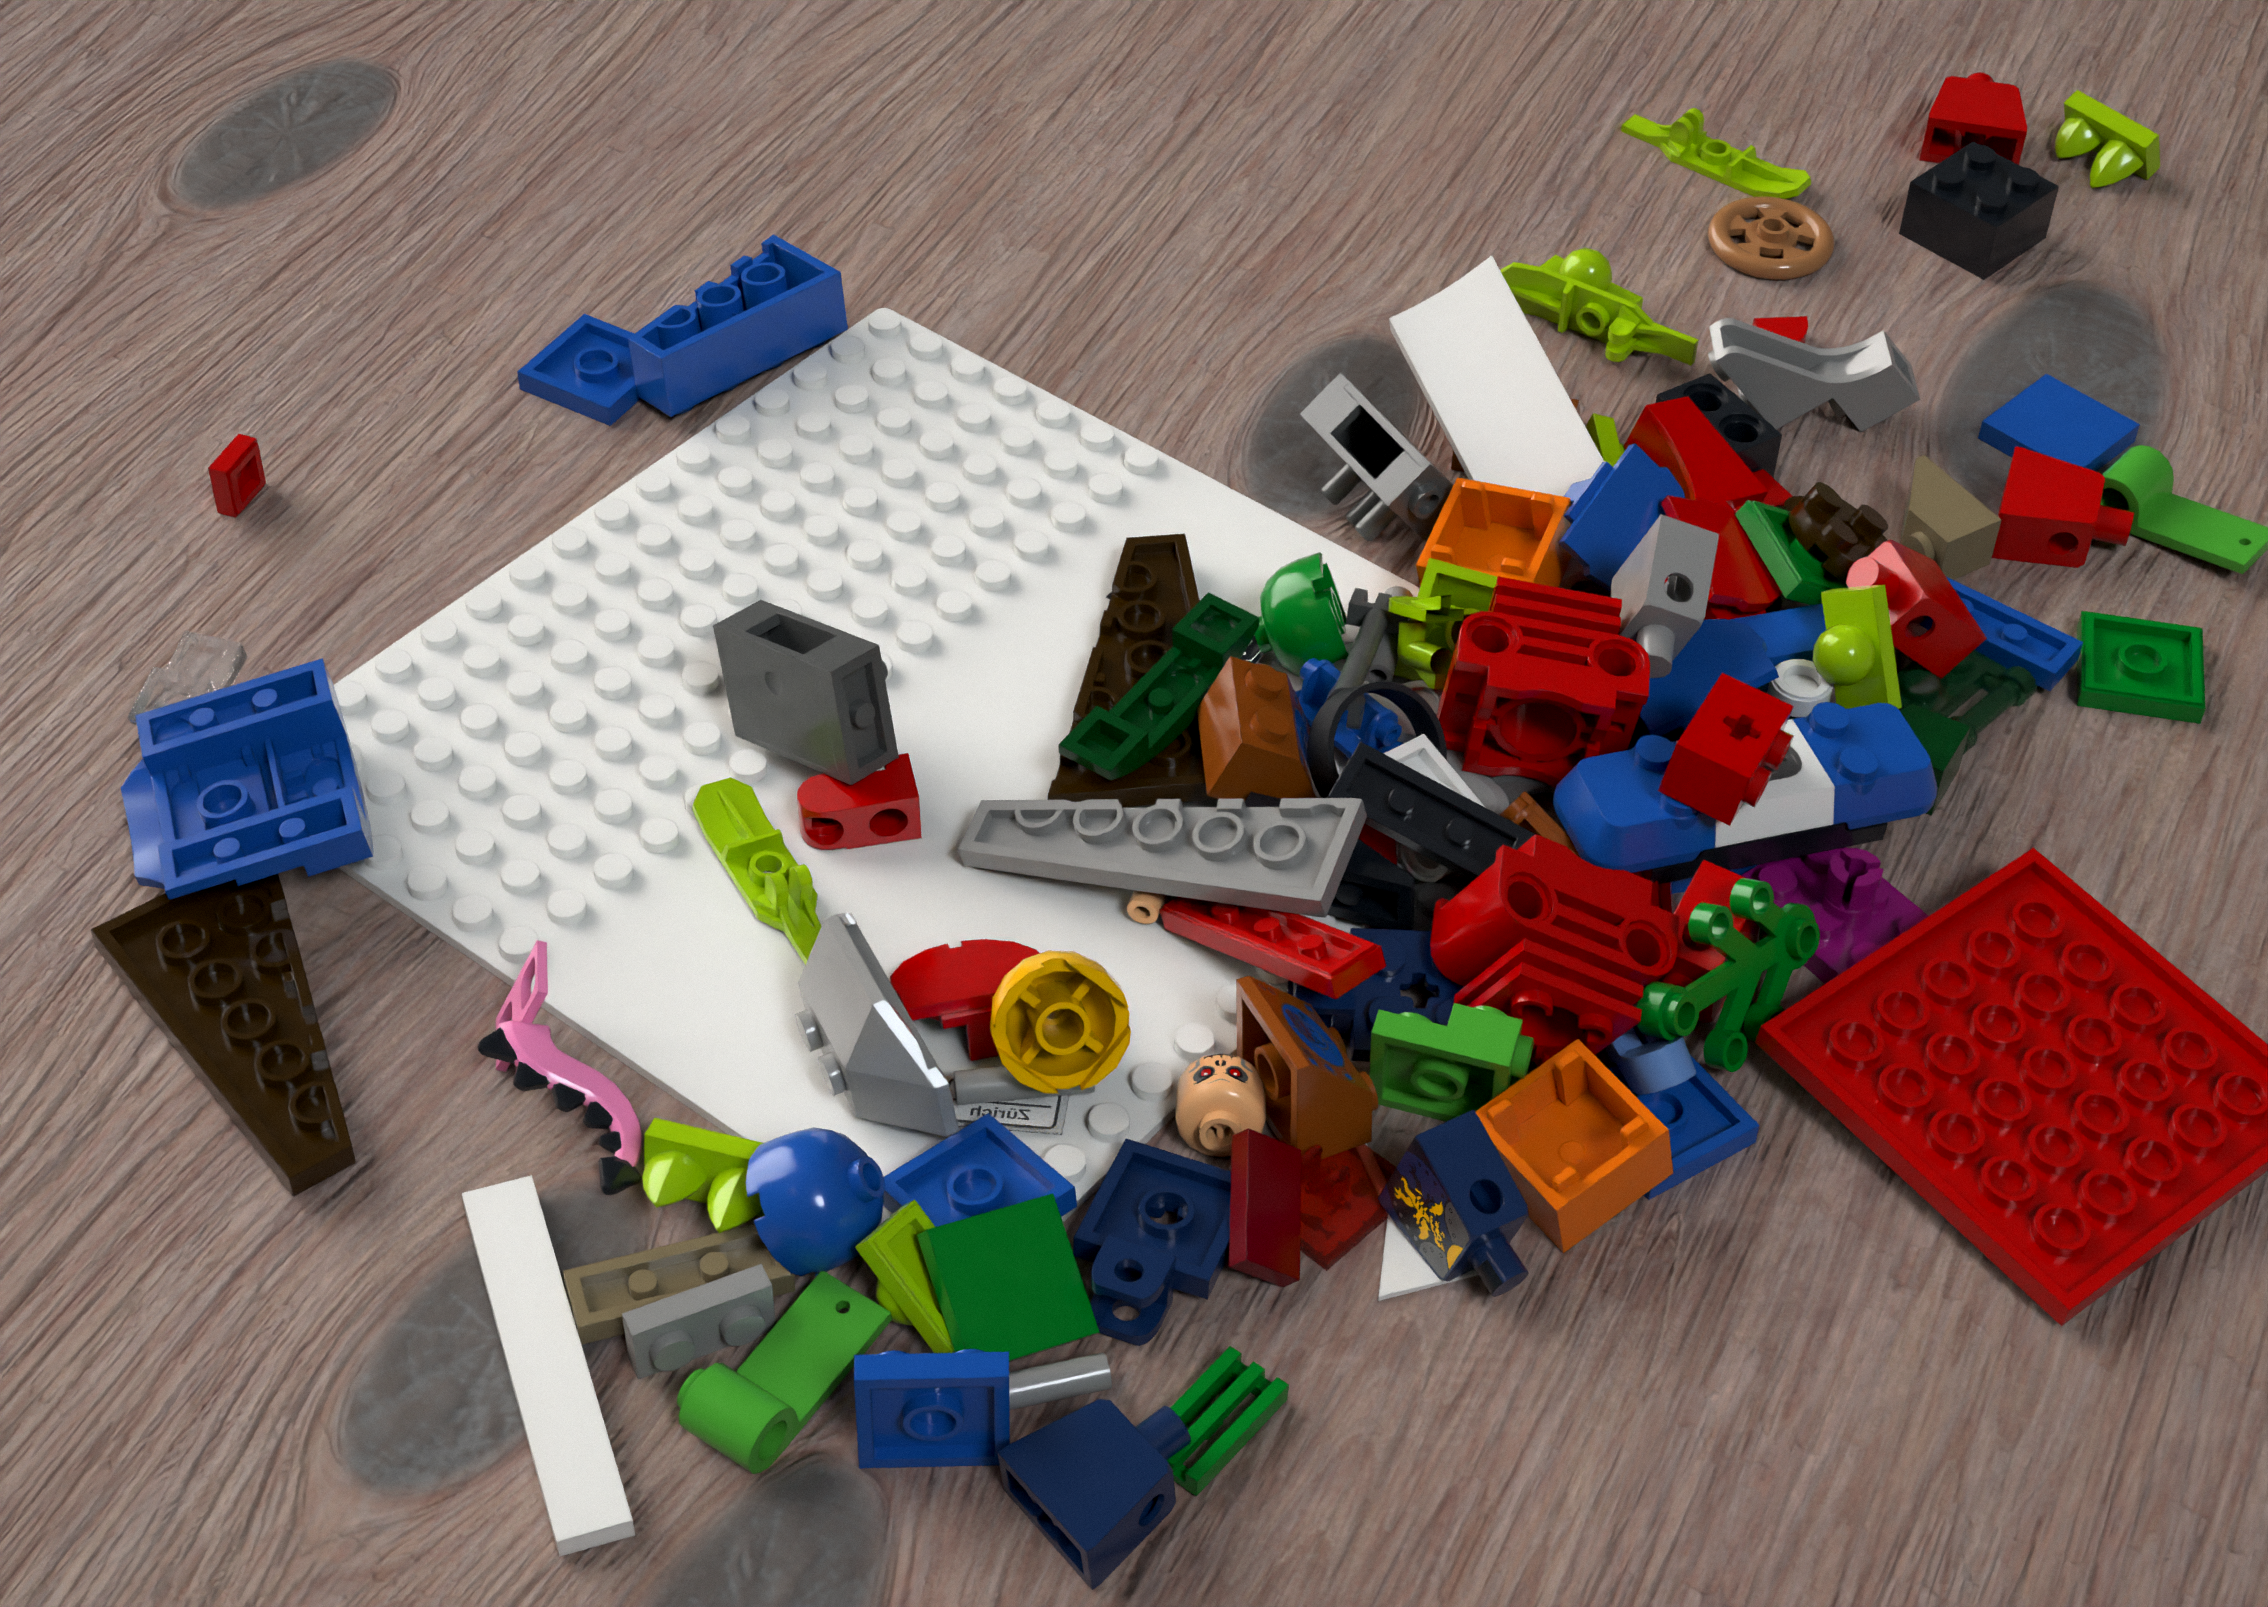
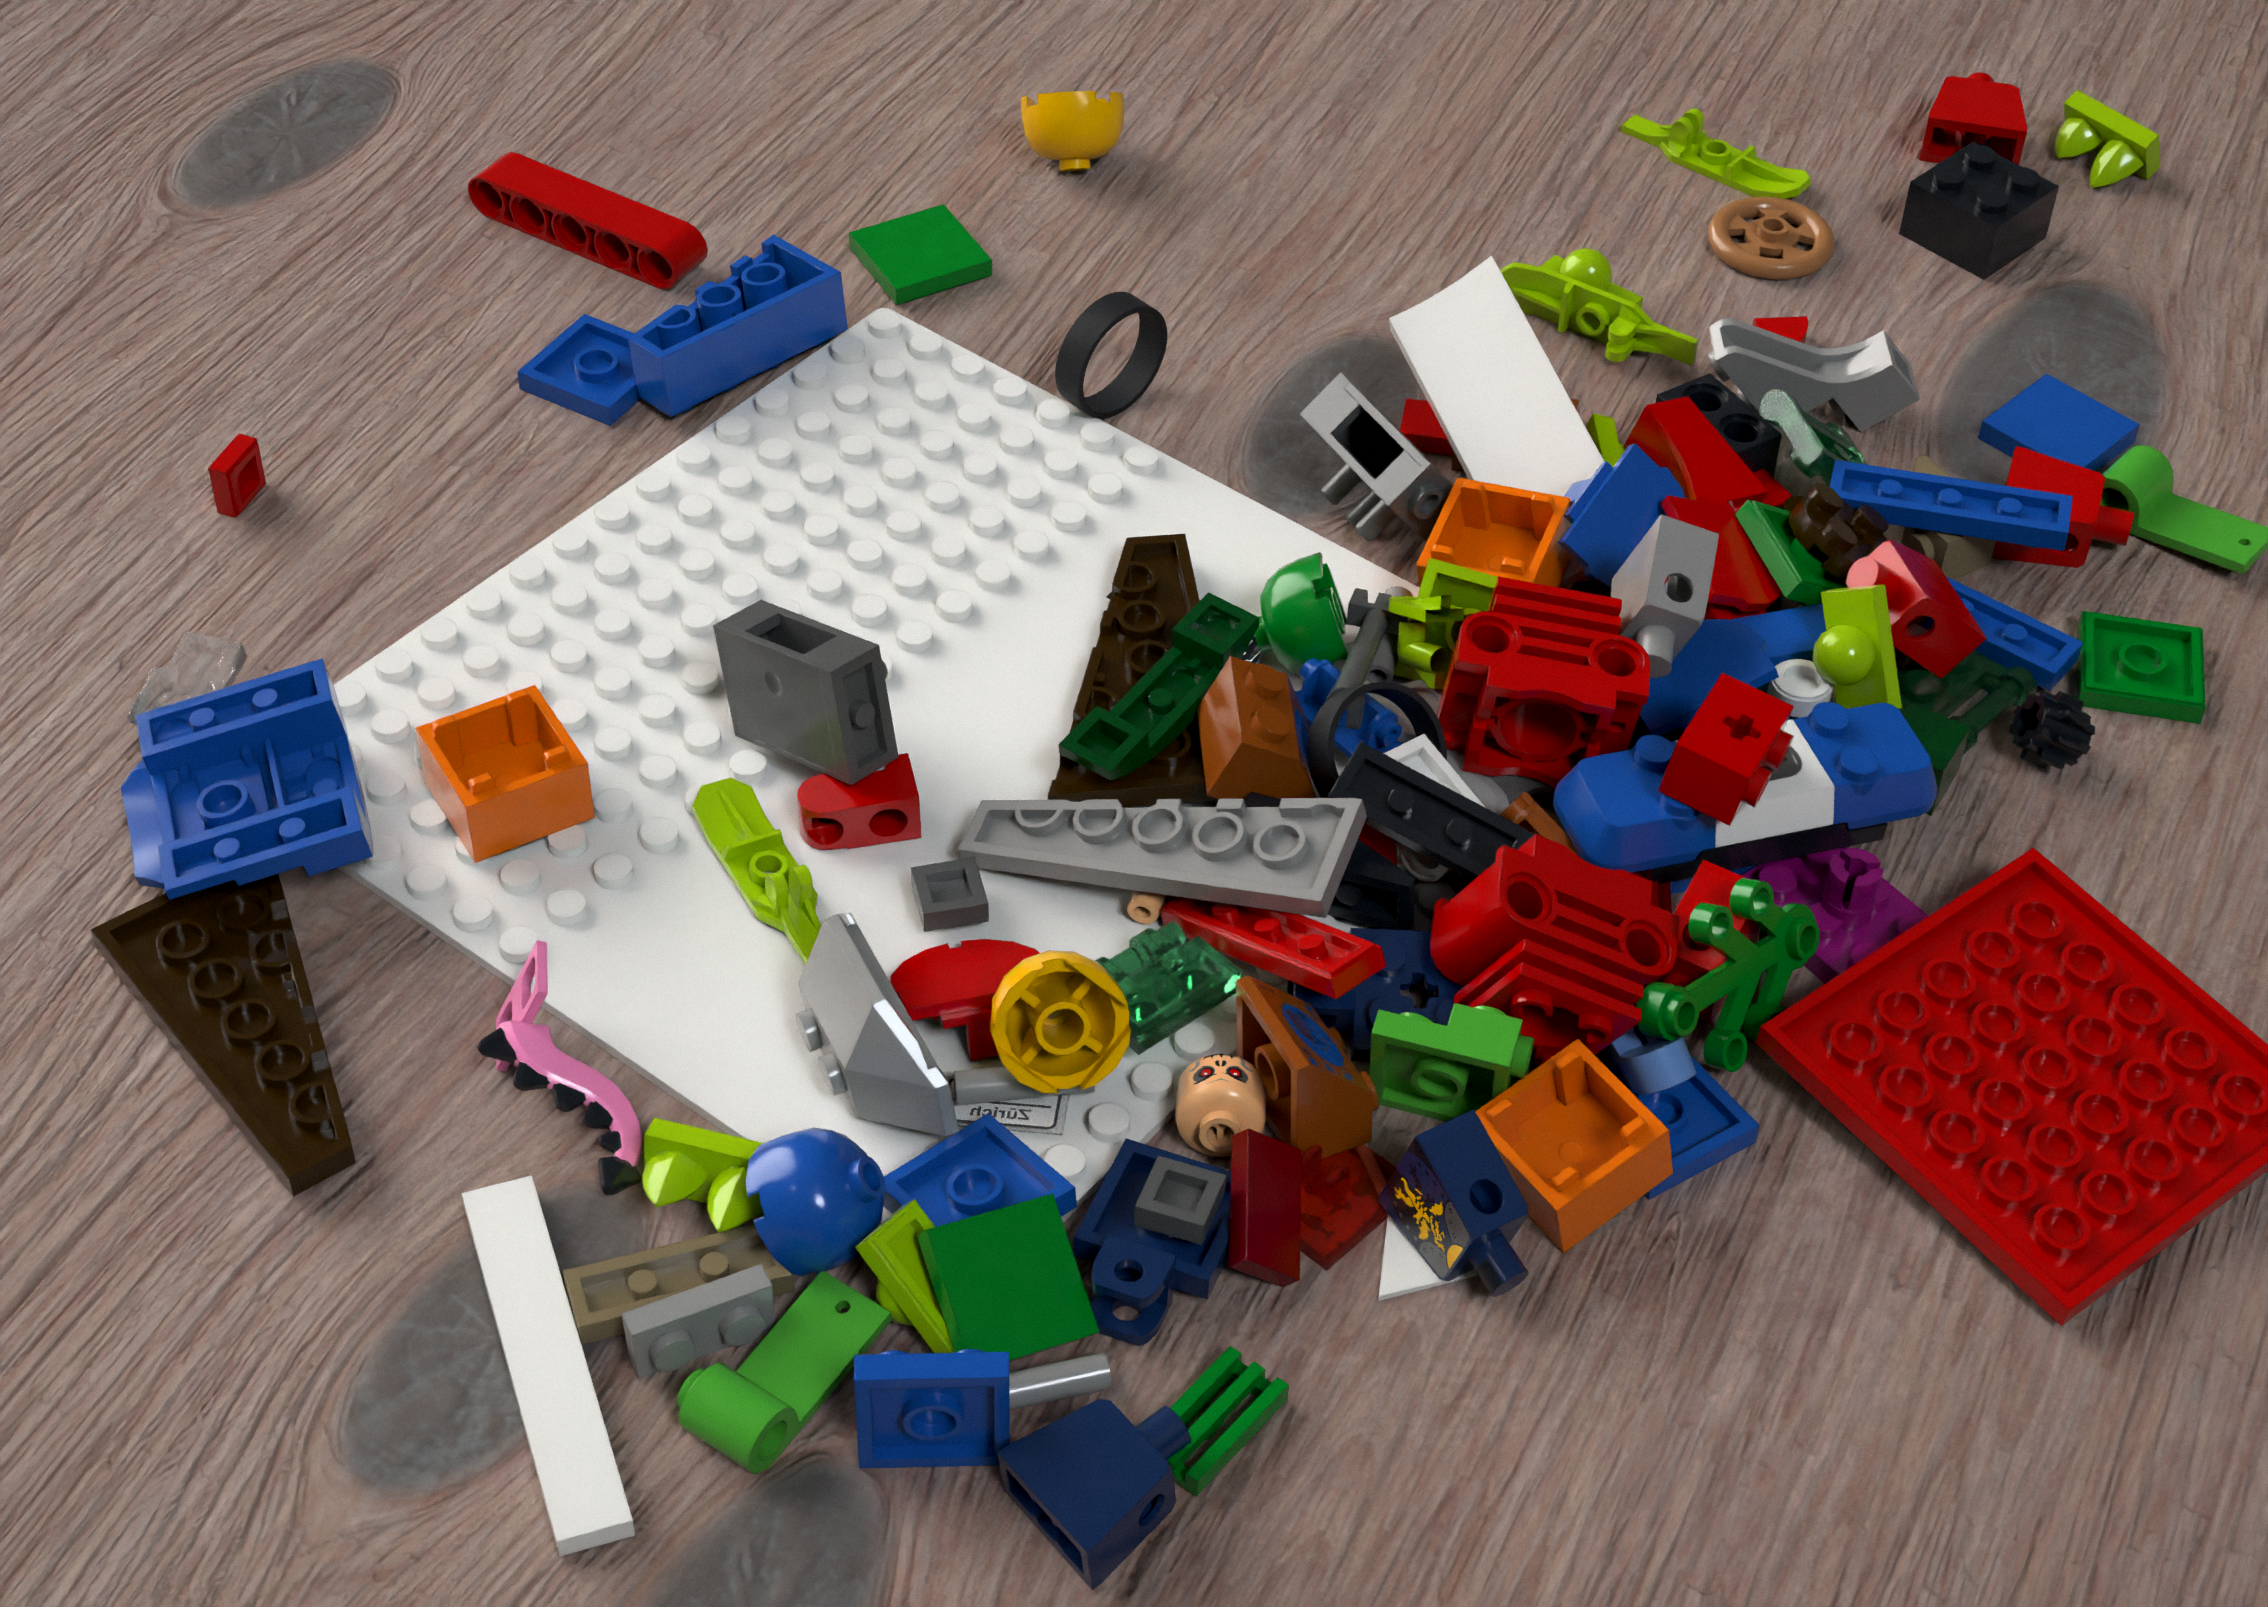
(505, 773): none -> orange container
(588, 220): none -> red beam
(920, 254): none -> green tile
(949, 894): none -> dark grey plate
(1072, 126): none -> yellow cylinder
(1085, 337): none -> black tyre
(1169, 982): none -> clear green plate
(1179, 1200): none -> dark grey plate
(1423, 428): none -> red tile
(1813, 441): none -> clear green plate
(1956, 505): none -> blue plate
(2052, 729): none -> black gear

